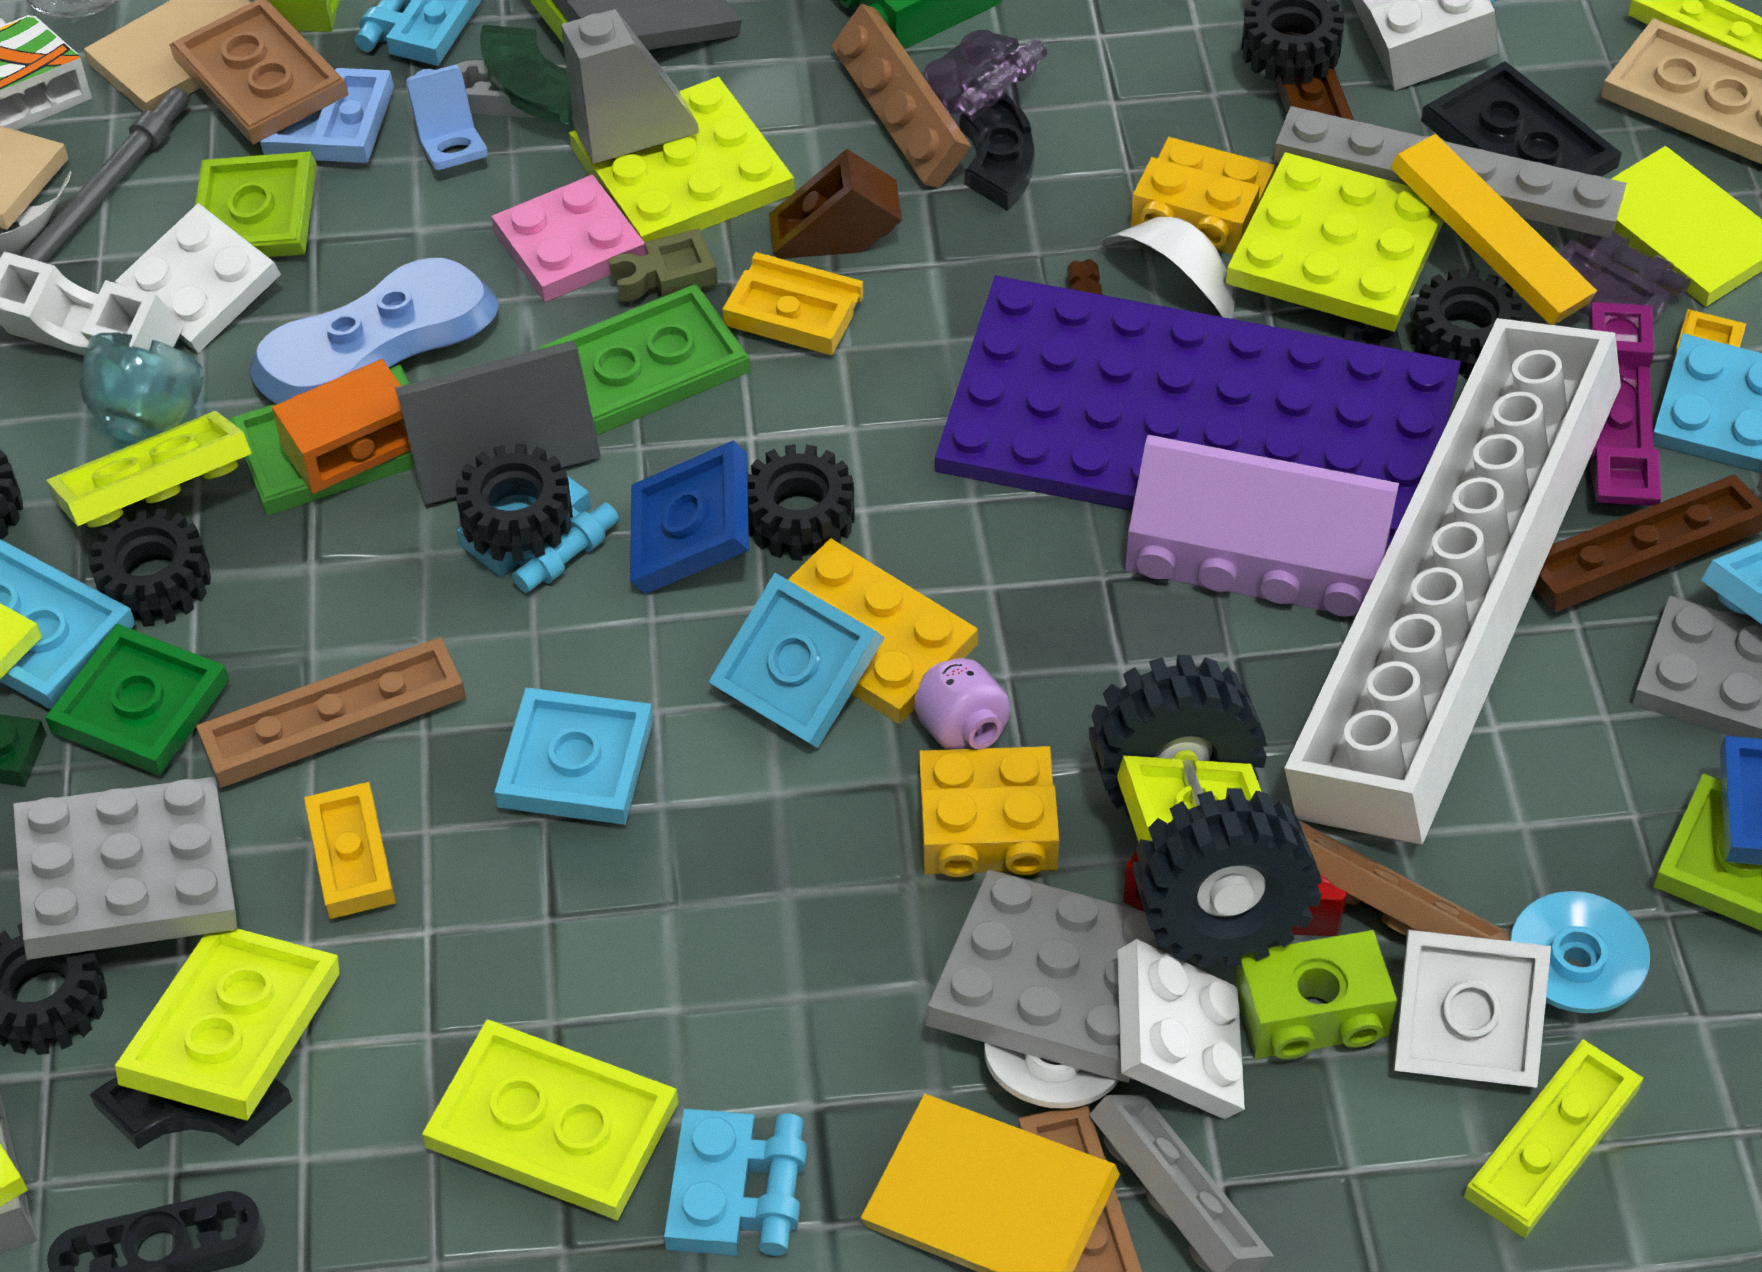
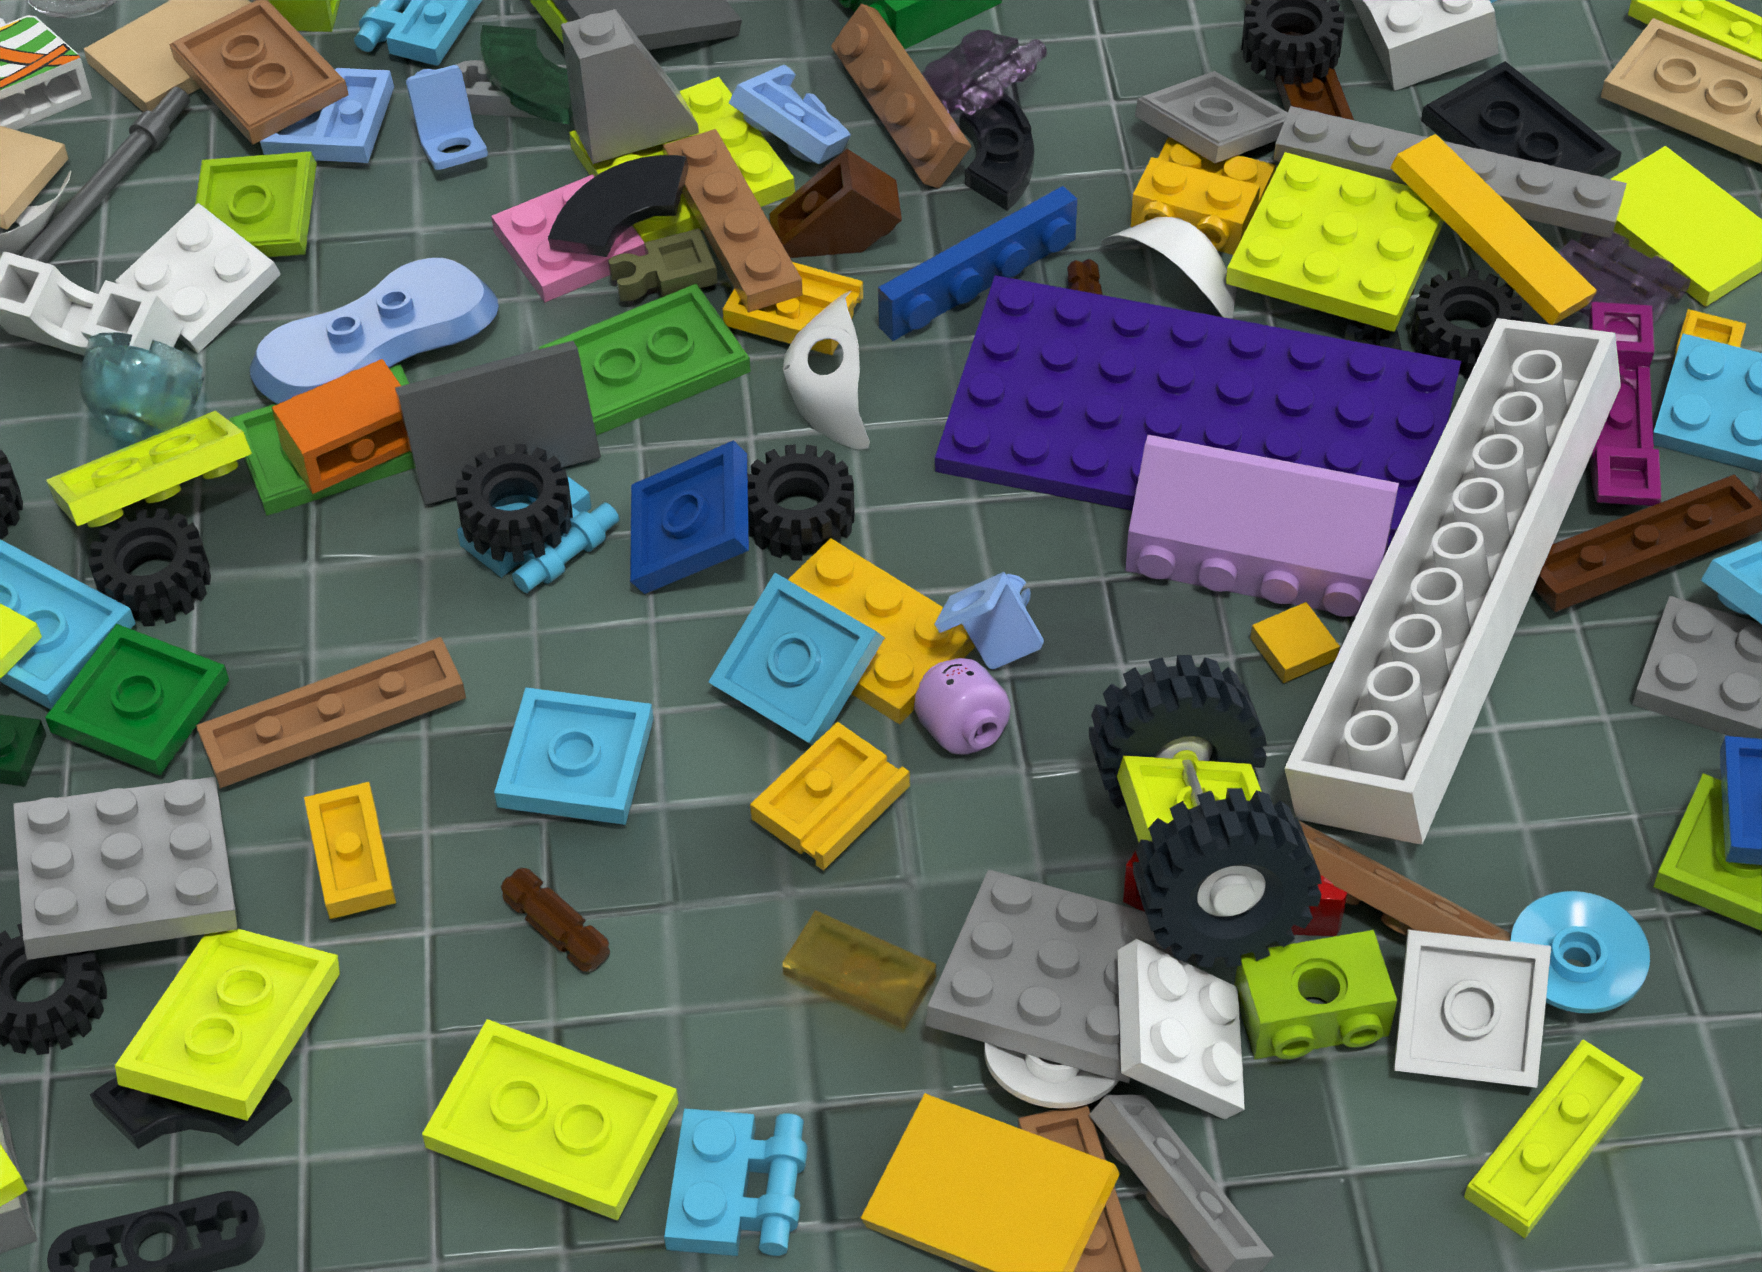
(555, 919): none -> reddish brown axle
(617, 201): none -> black tile
(735, 223): none -> medium nougat plate
(802, 123): none -> light blue wing
(830, 795): none -> yellow plate
(832, 399): none -> white piece
(859, 969): none -> clear yellow plate
(970, 265): none -> blue plate
(988, 811): yellow plate -> none
(994, 619): none -> light blue bracket
(1212, 116): none -> light grey tile
(1294, 642): none -> yellow tile

